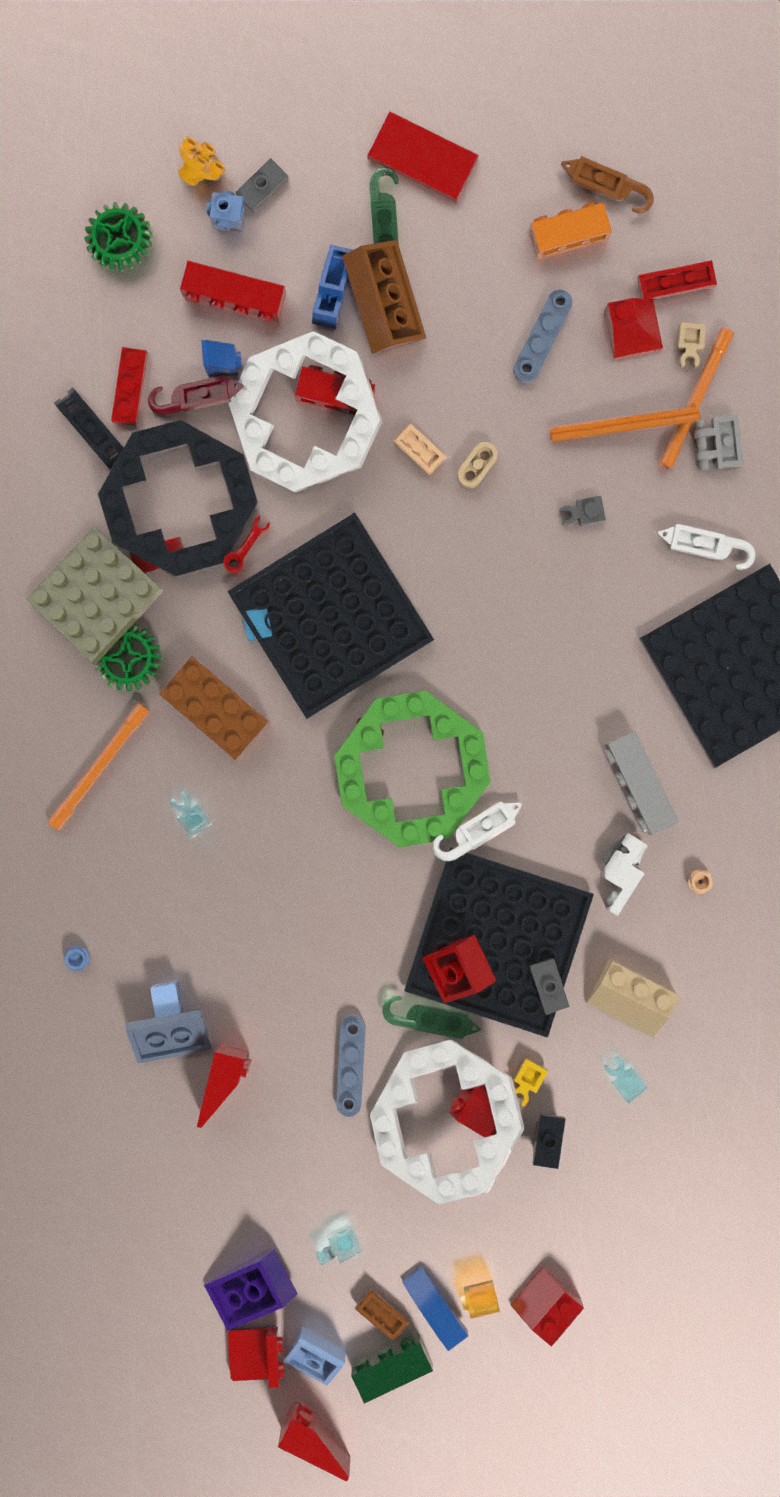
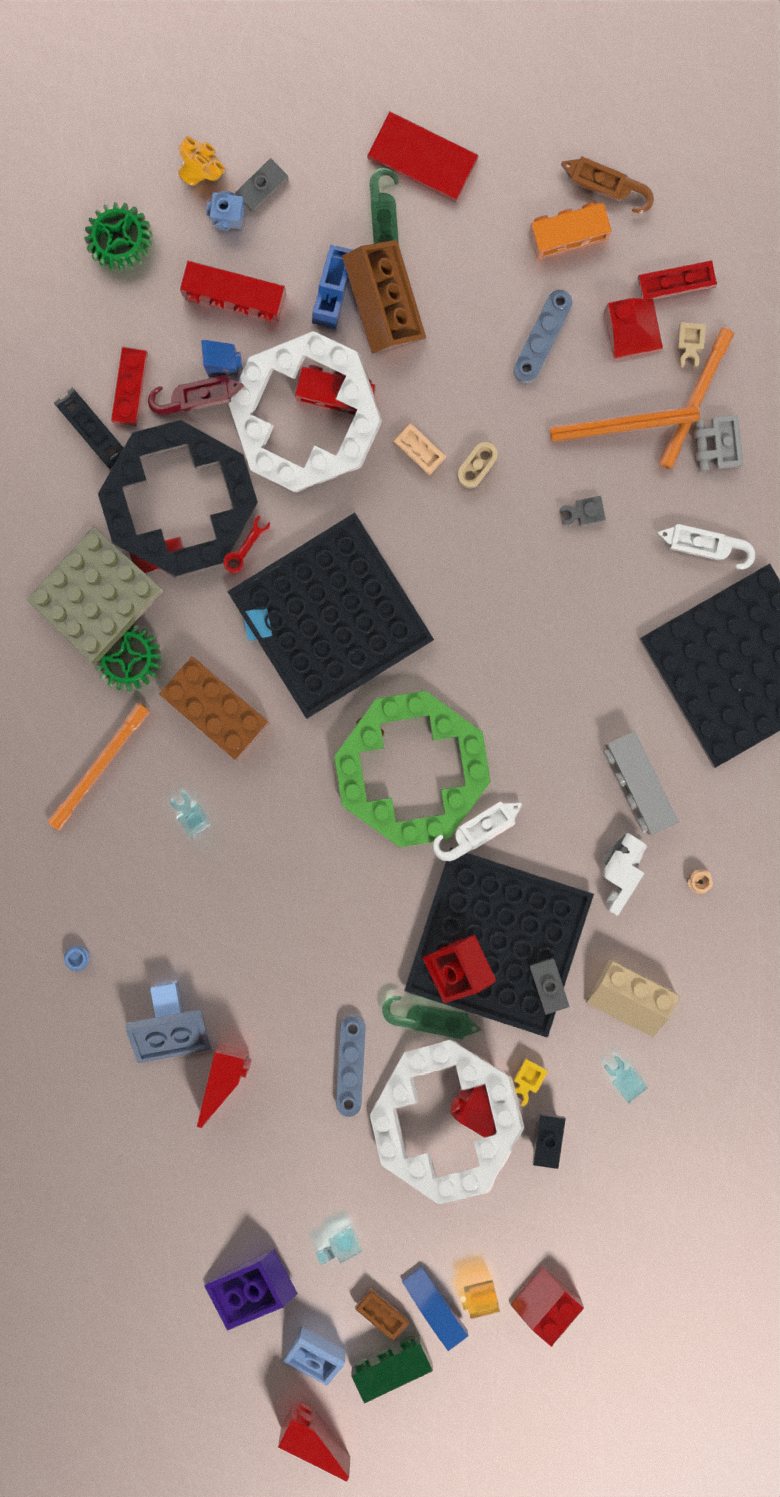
(256, 1355): red bracket -> none

